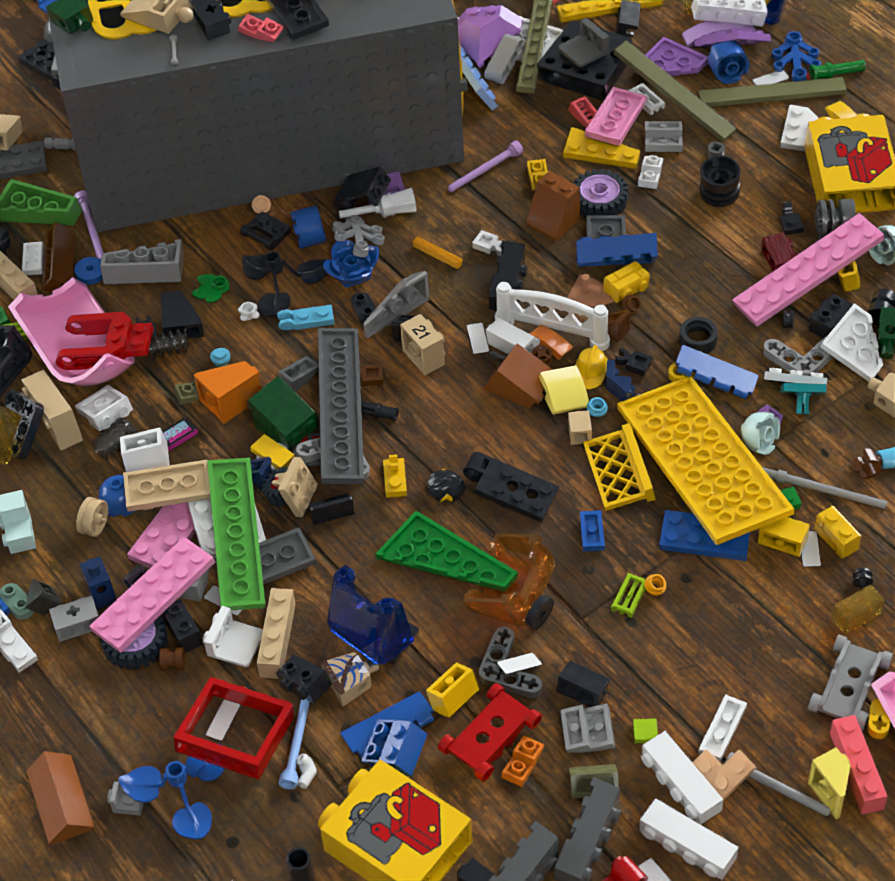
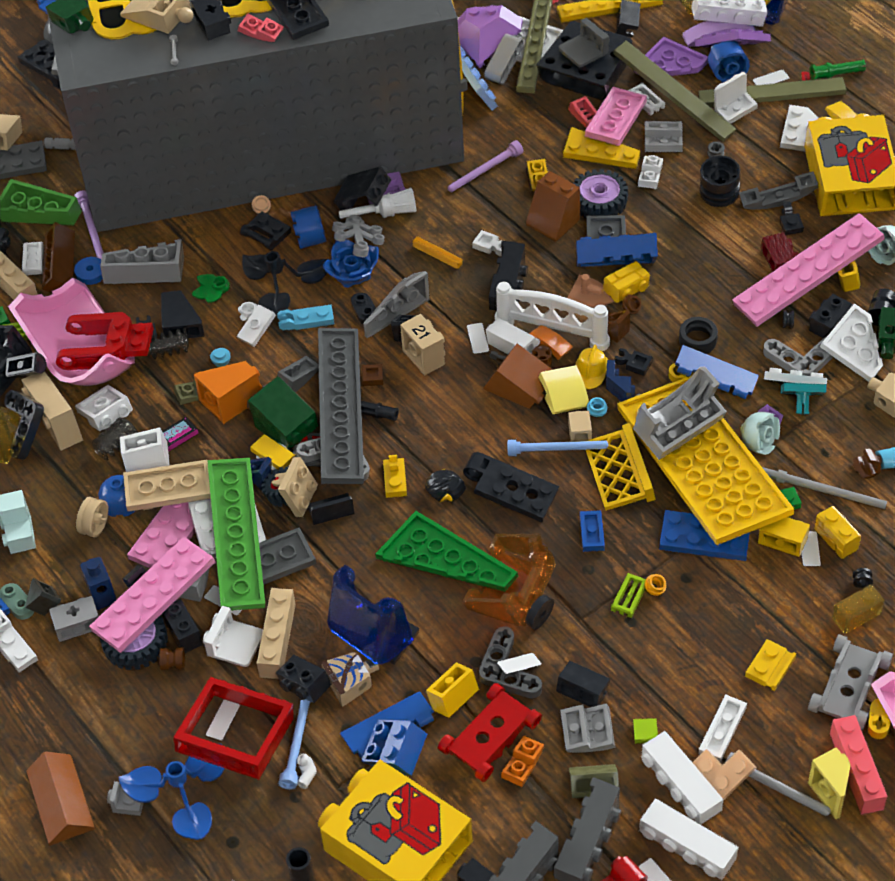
(25, 365): none -> black brick
(256, 325): none -> white plate
(516, 447): none -> light blue piece
(670, 420): none -> light grey piece
(732, 99): none -> white bracket
(770, 665): none -> yellow plate
(774, 197): none -> dark grey slope
(795, 41): blue plant -> none
(829, 218): dark grey wheel -> none

